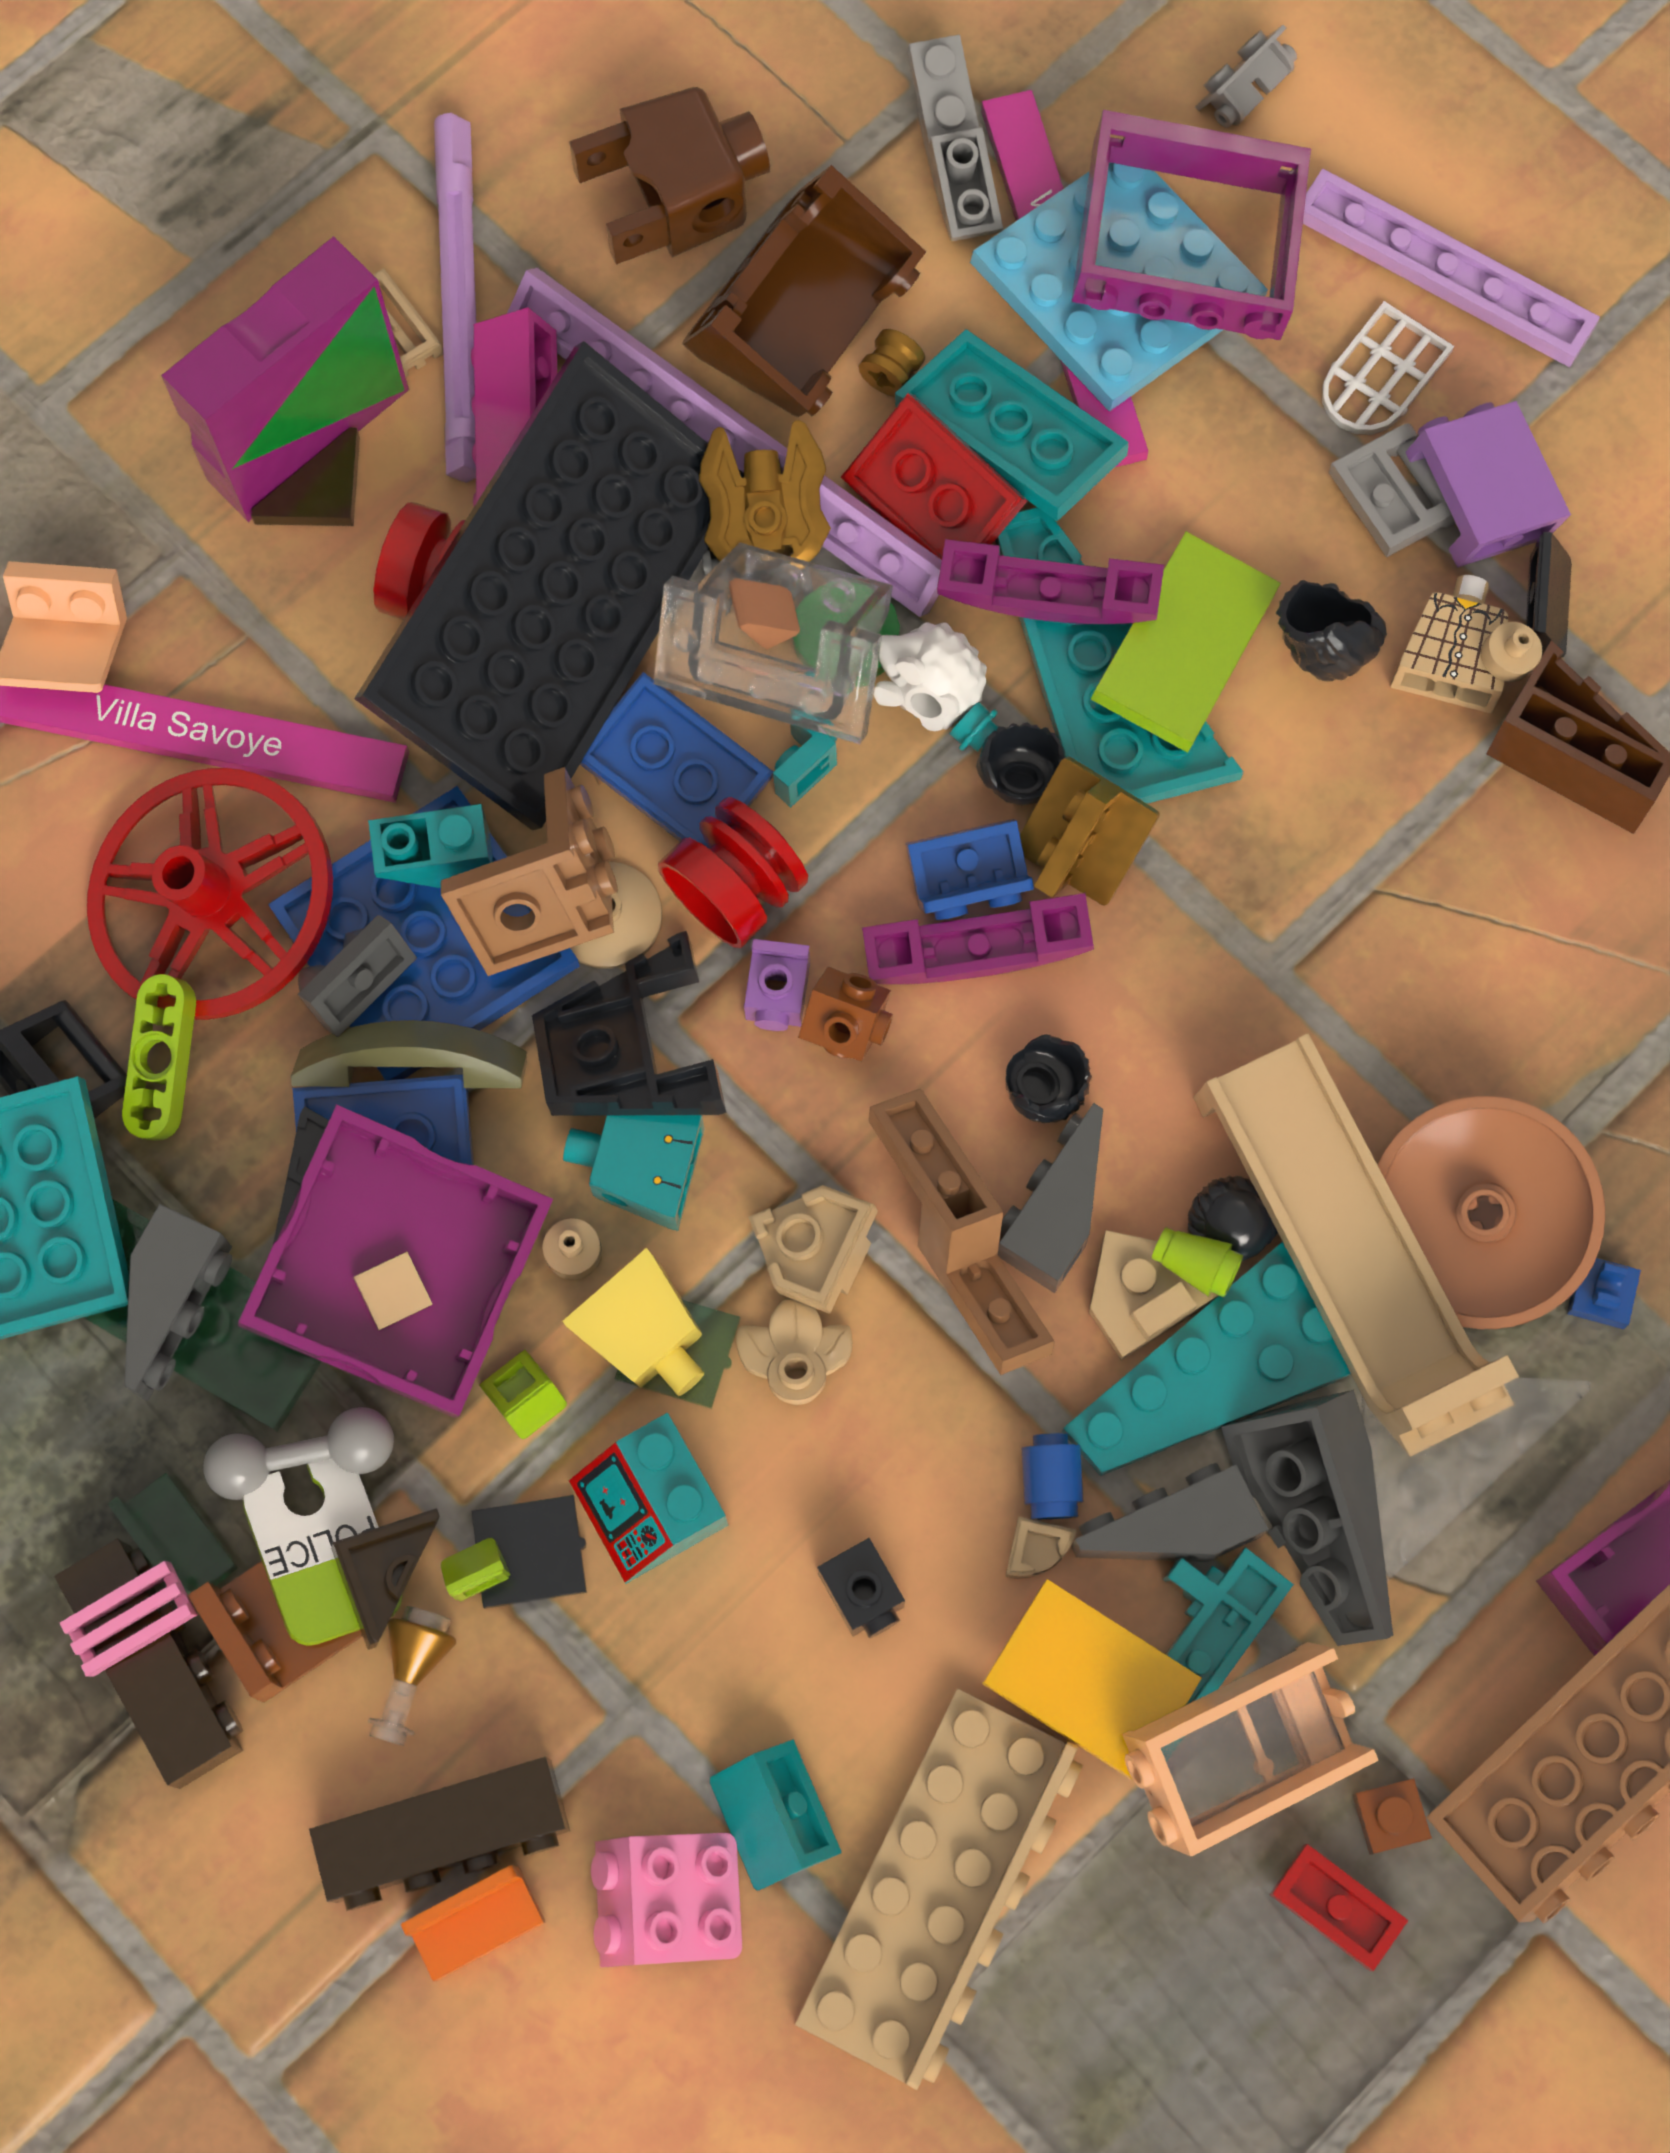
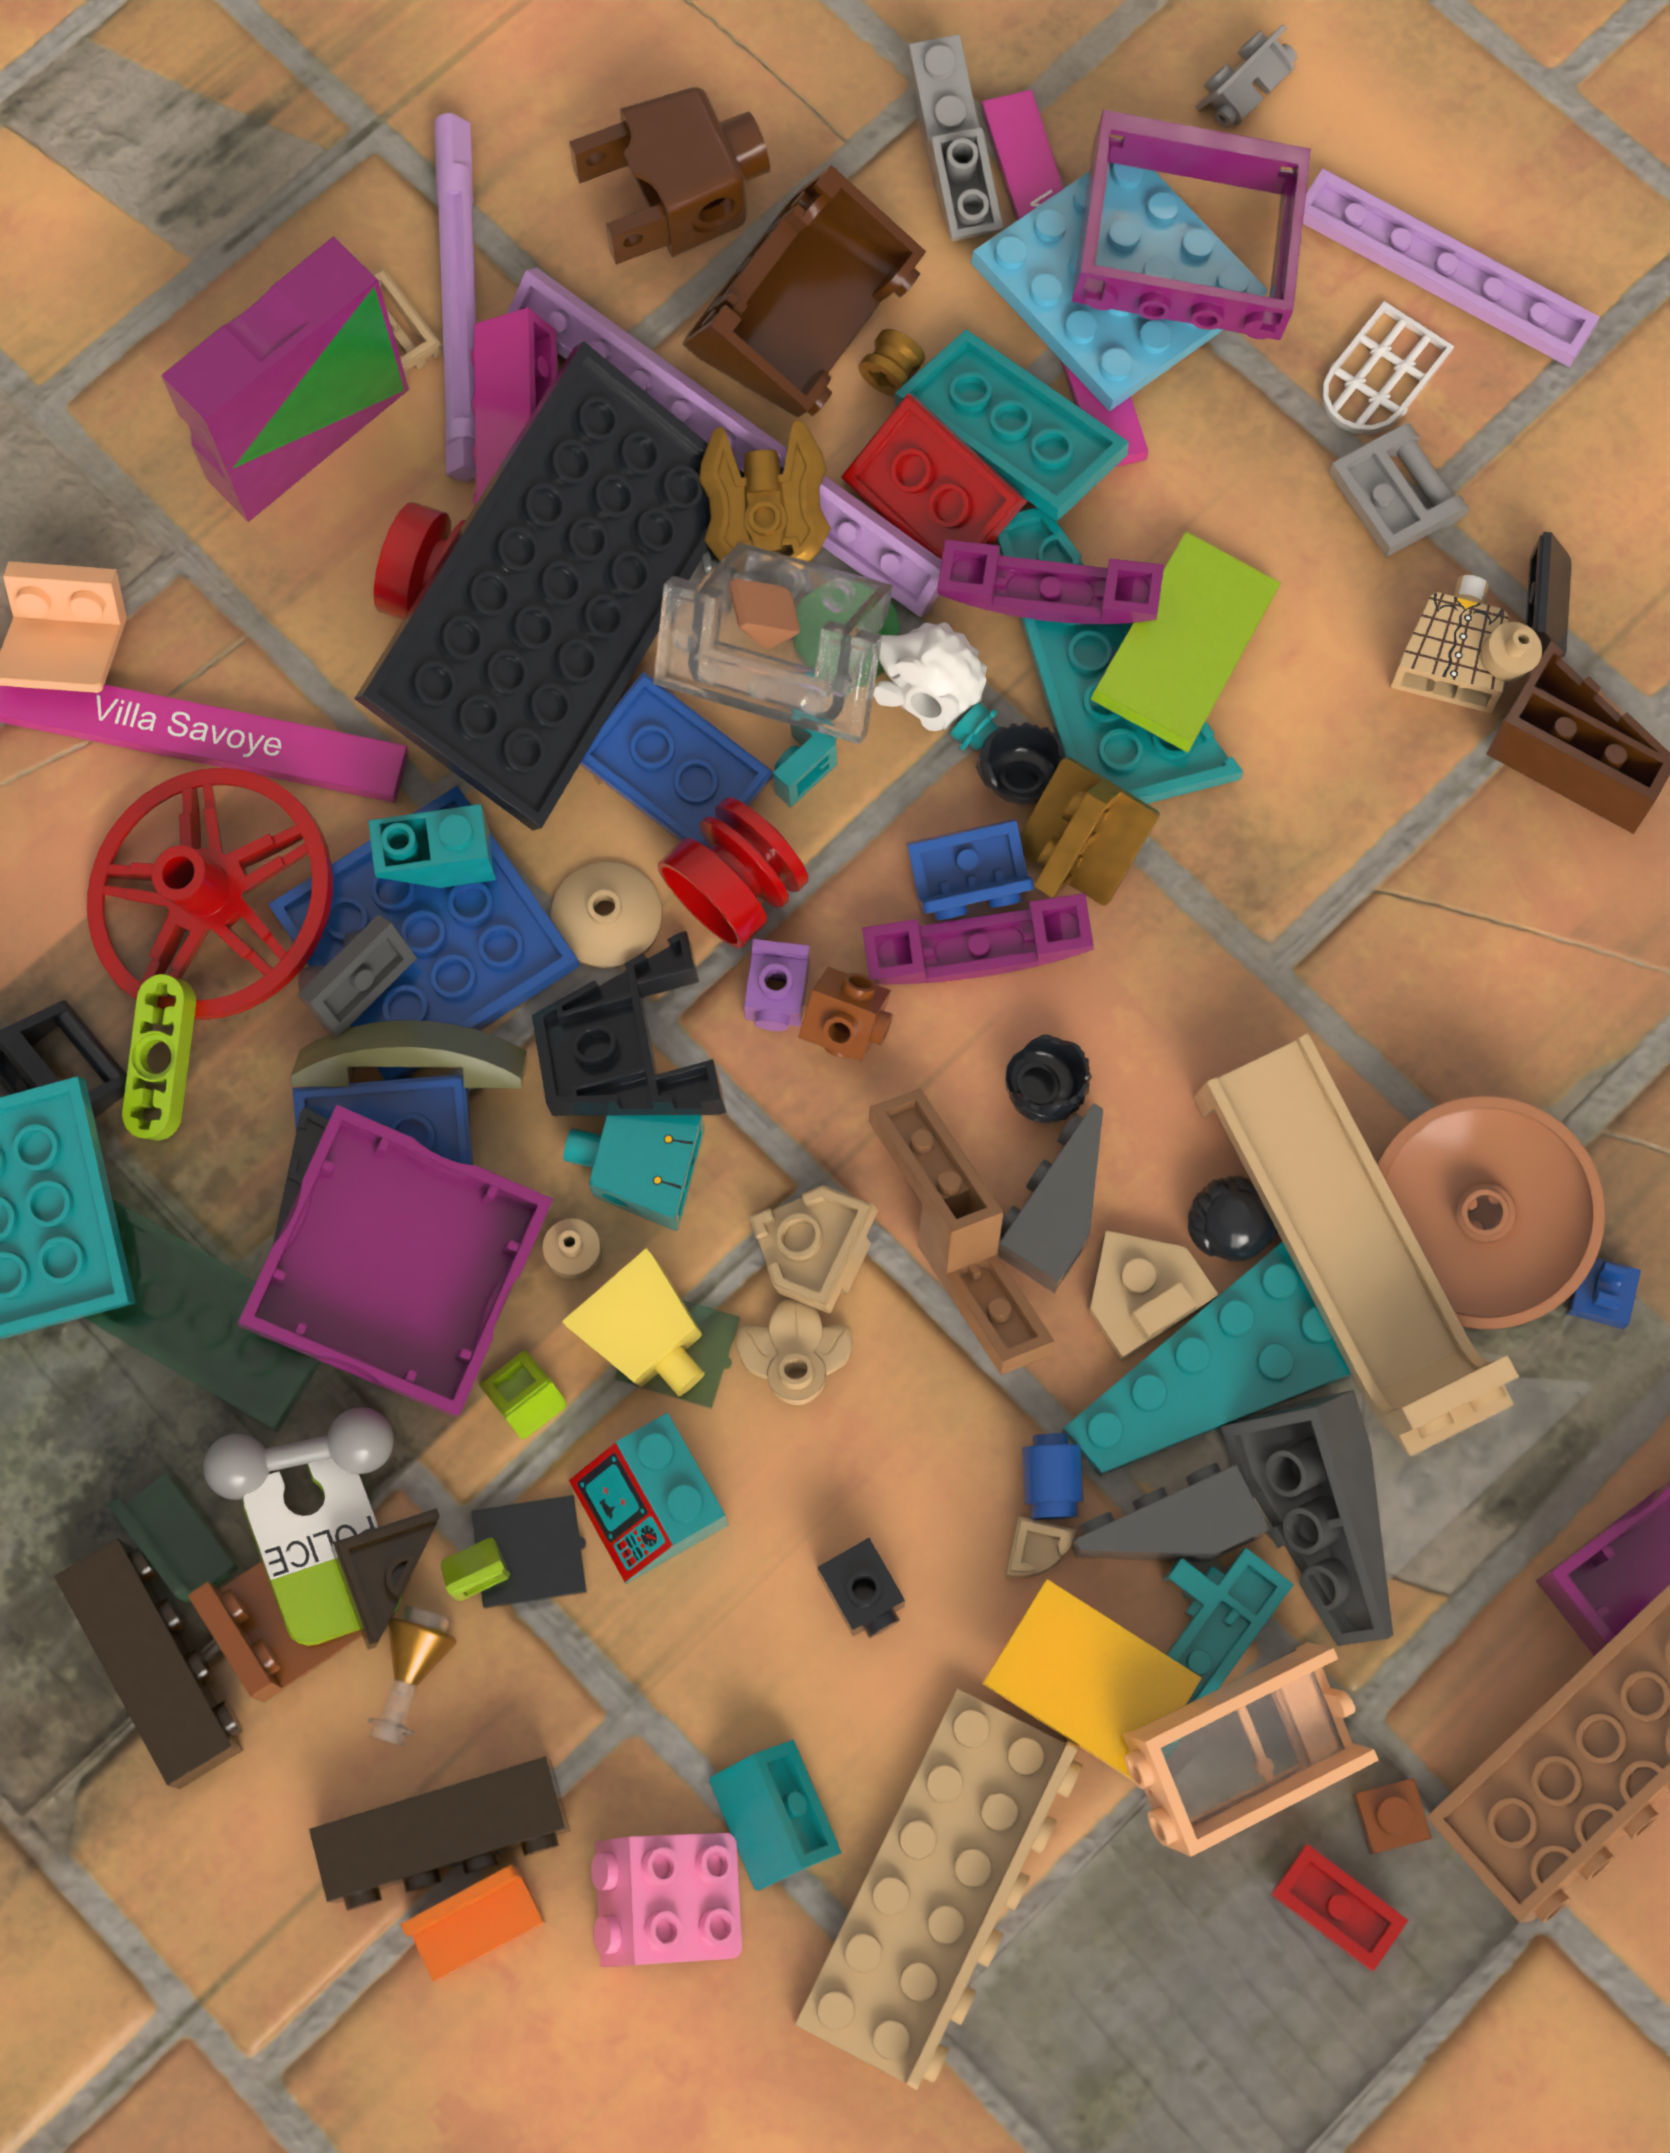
(84, 1643): bright pink tile -> none
(167, 1284): dark grey slope -> none
(319, 491): dark brown tile -> none
(392, 1291): tan tile -> none
(561, 881): medium nougat bracket -> none
(1198, 1260): lime cone -> none
(1329, 630): black hair -> none
(1491, 480): medium lavender panel -> none

